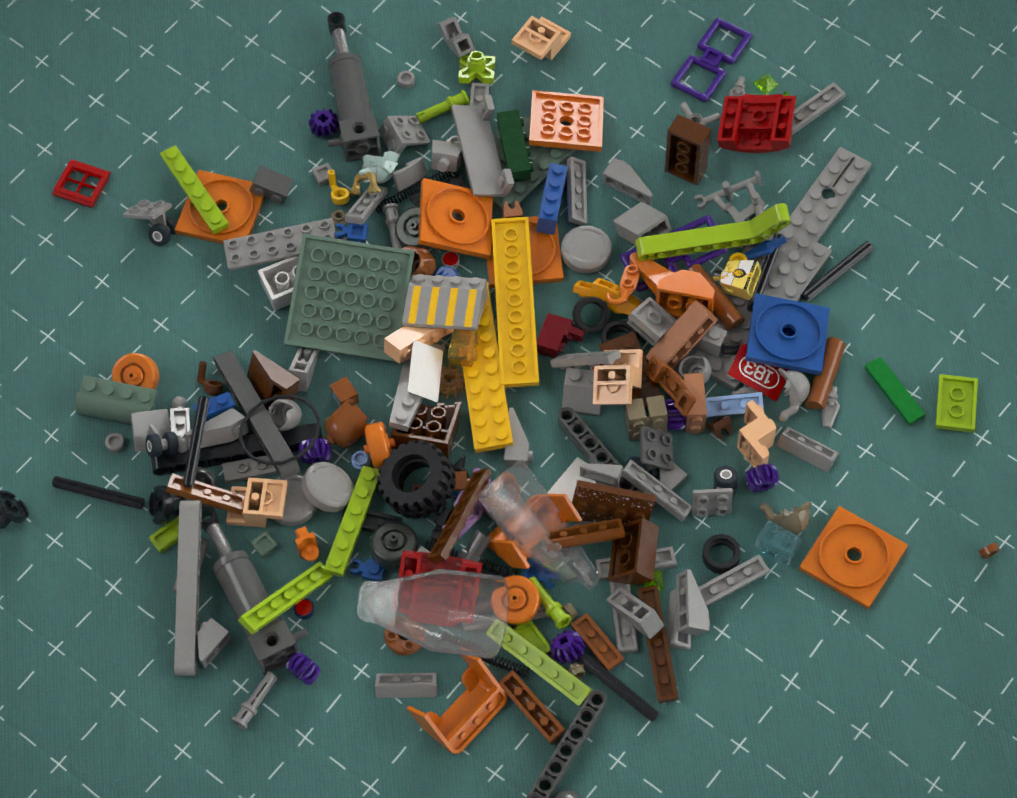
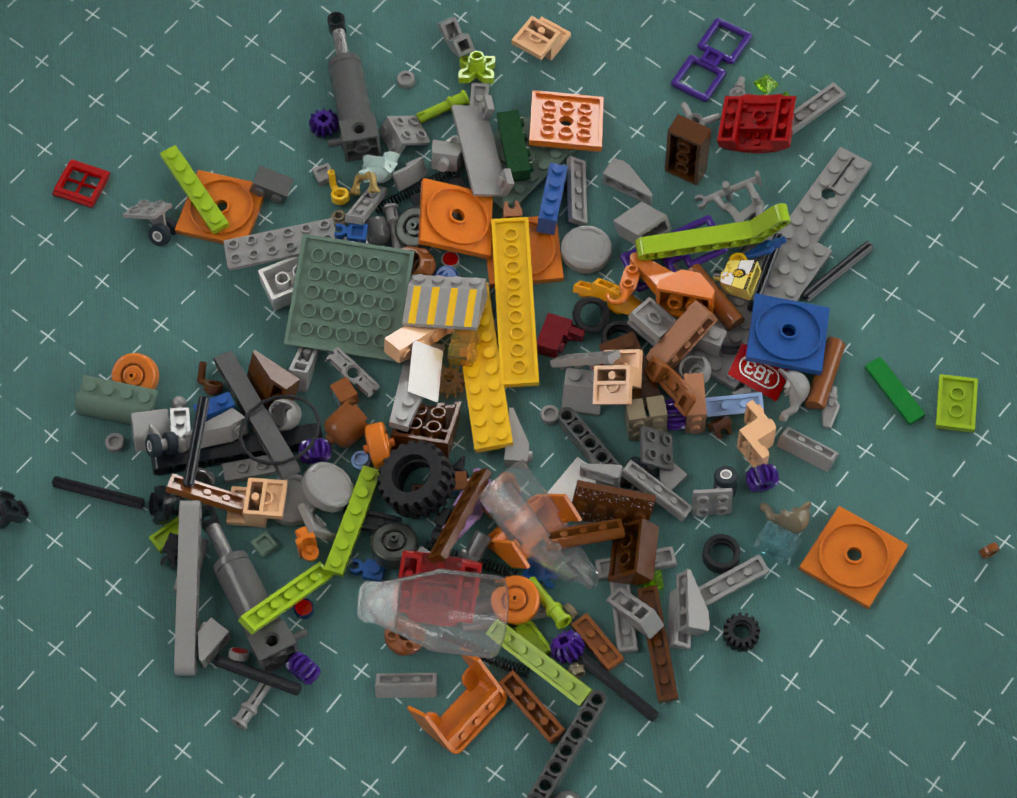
(171, 549): none -> black plate
(239, 654): none -> light grey tile
(257, 675): none -> black axle
(315, 524): none -> light grey tile
(344, 363): none -> light grey piece
(378, 231): none -> dark grey helmet
(549, 415): none -> light grey tile
(741, 620): none -> black tyre

